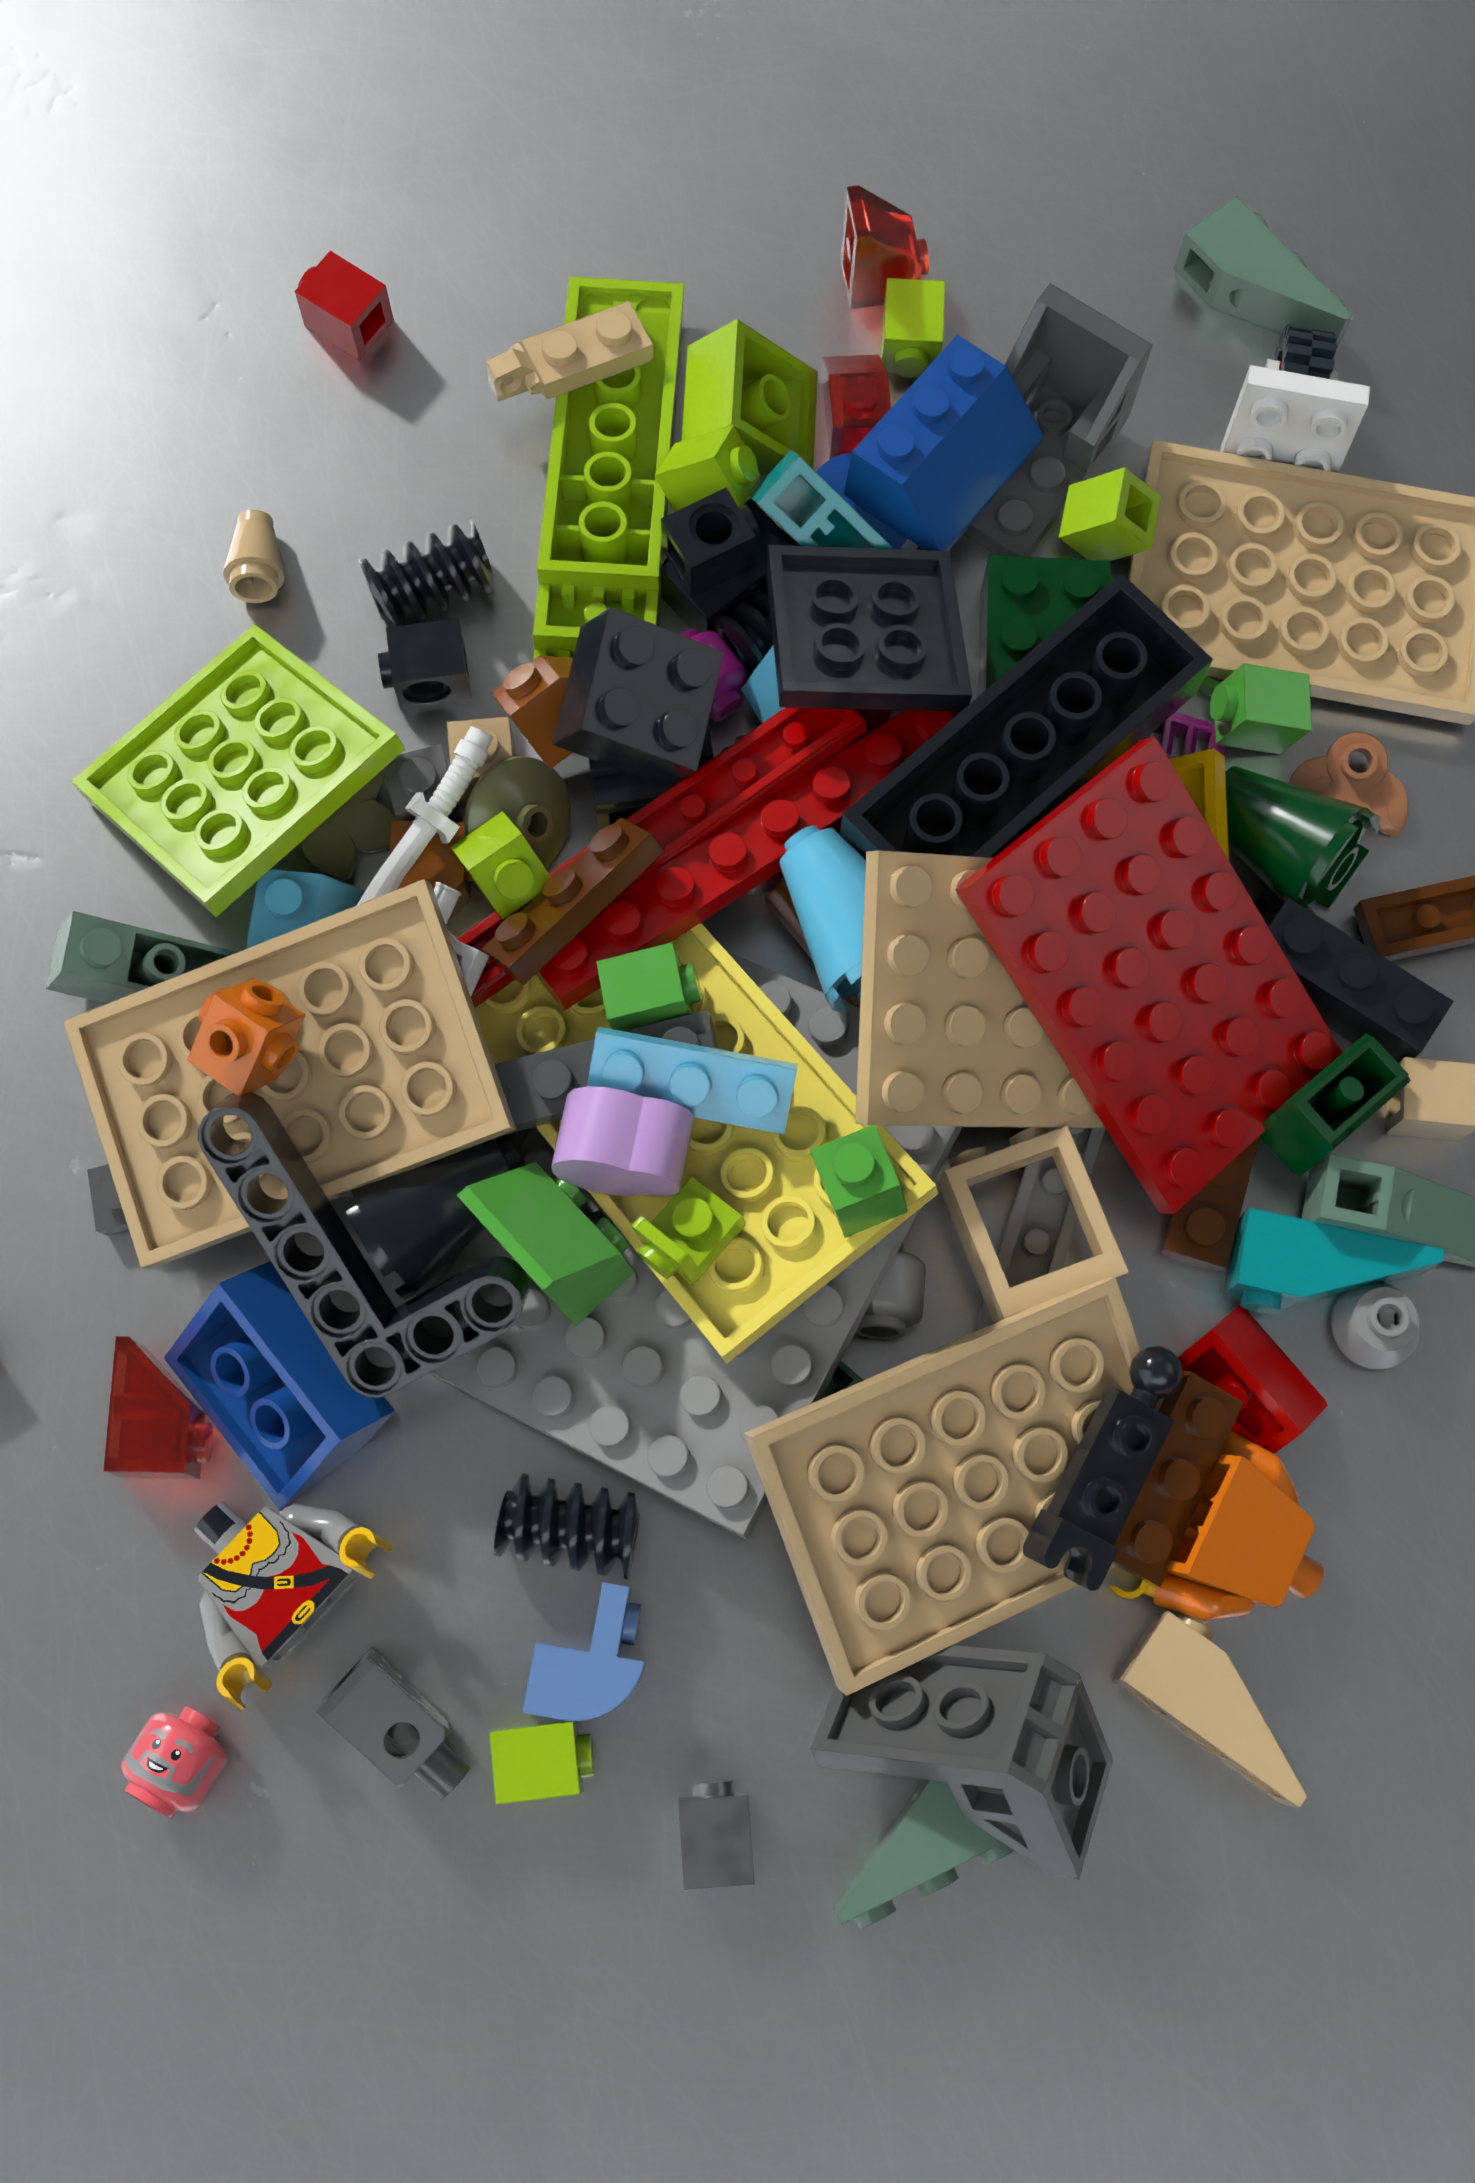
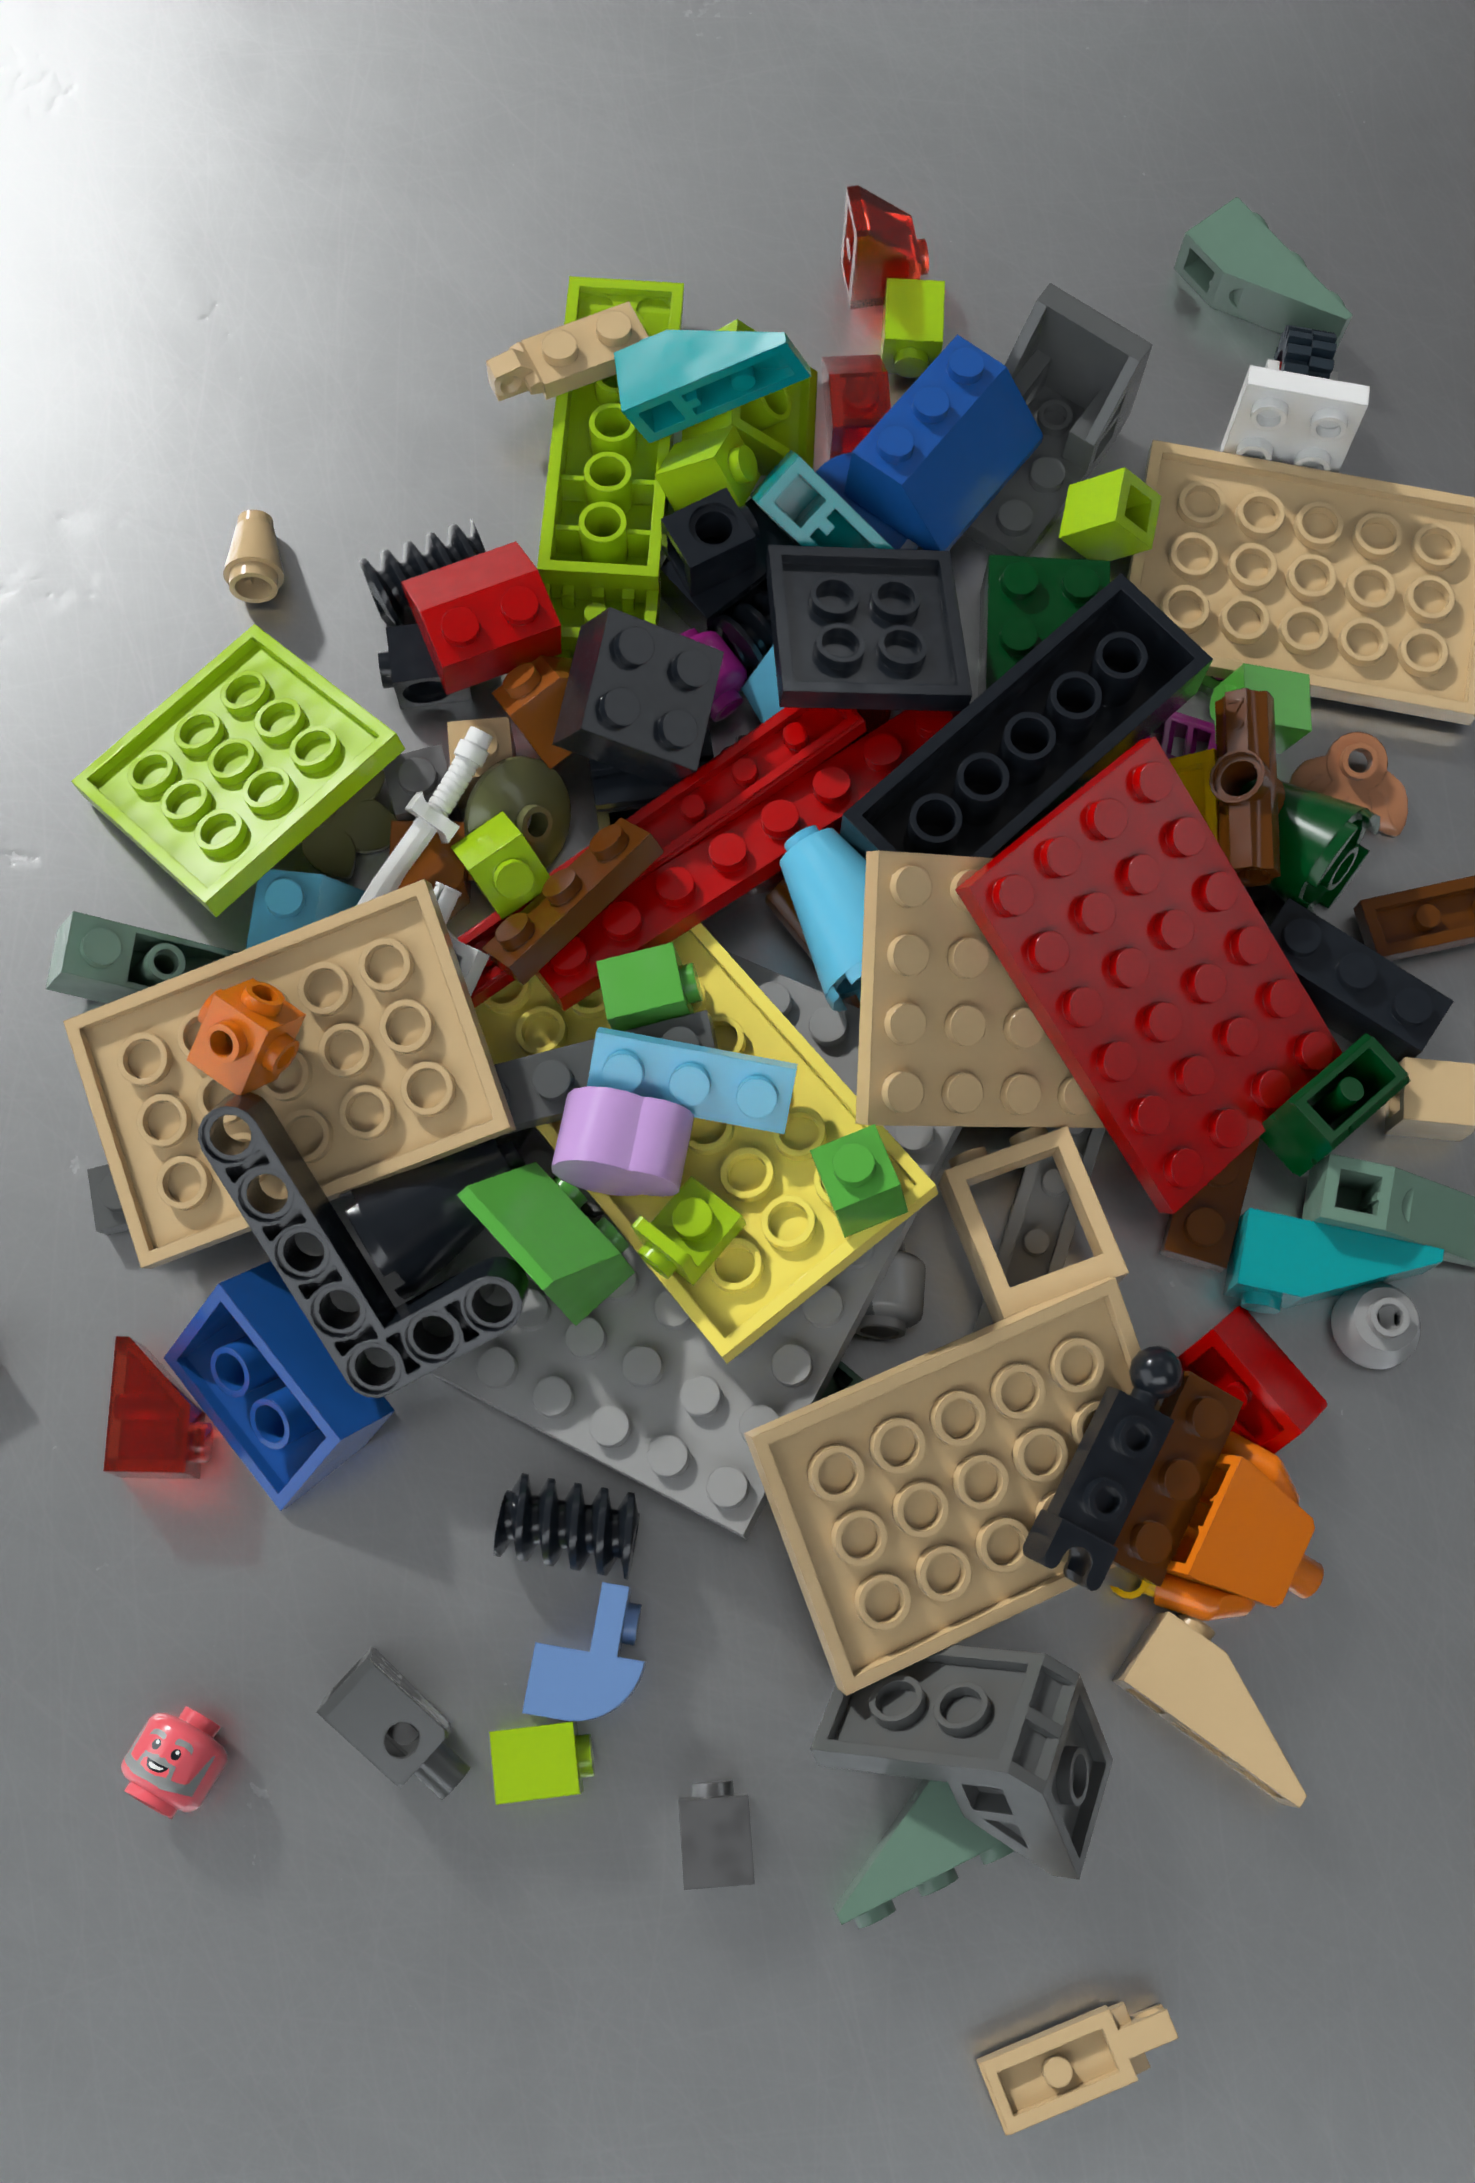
(273, 1584): torso -> none
(344, 305): red brick -> none
(484, 616): none -> red slope
(699, 374): none -> teal slope
(1072, 2063): none -> tan hinge
(1244, 754): none -> reddish brown piece

